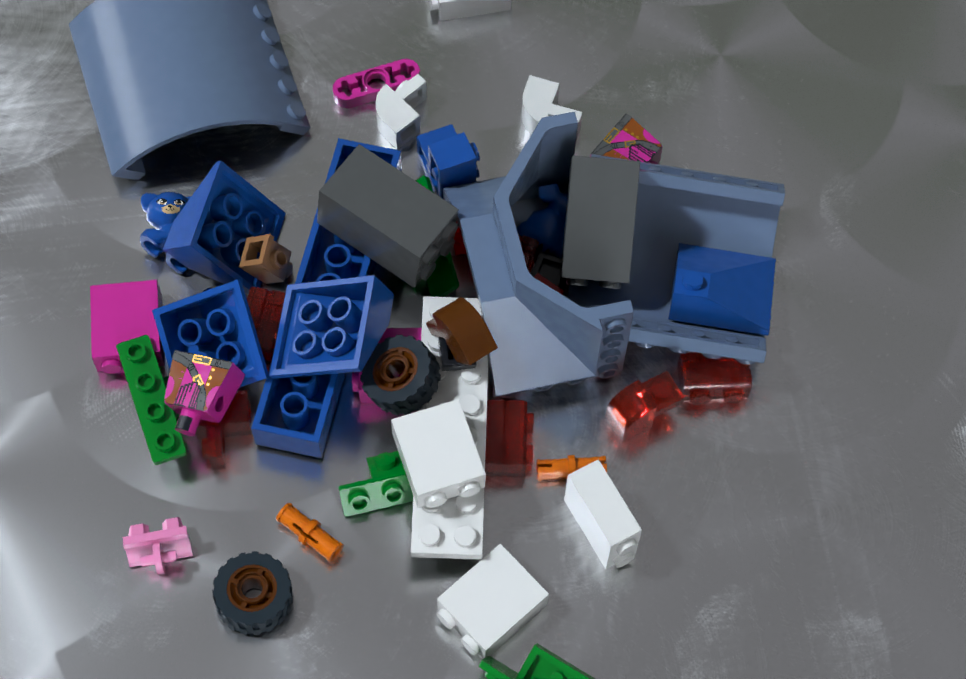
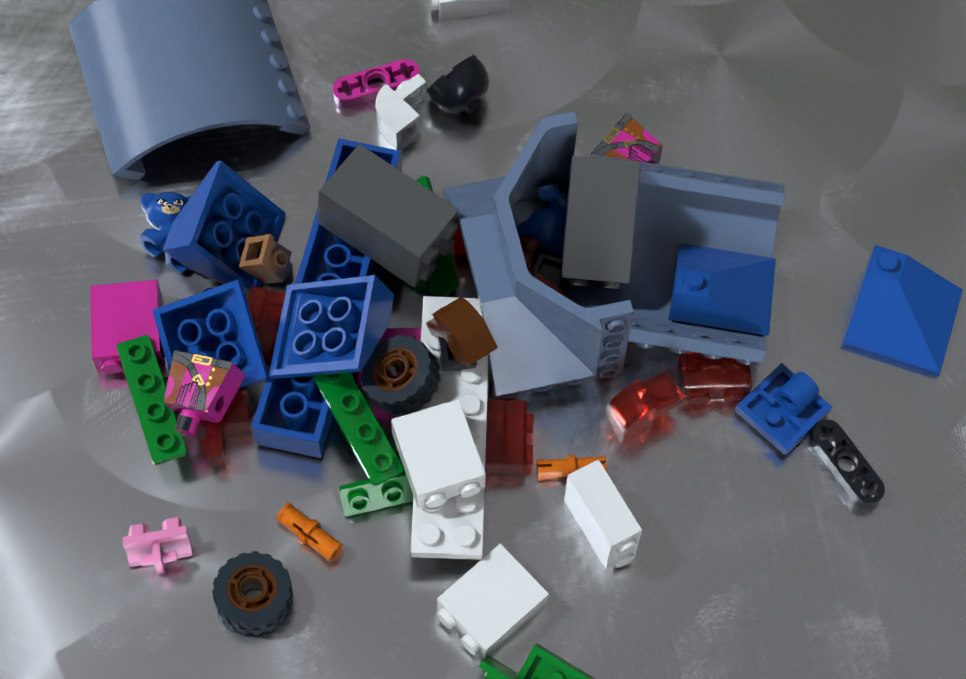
(359, 426): none -> green bracket
(448, 158): blue brick -> none
(461, 87): none -> black cylinder
(541, 101): white brick -> none
(784, 407): none -> blue plate
(845, 478): none -> black beam
(903, 312): none -> blue slope

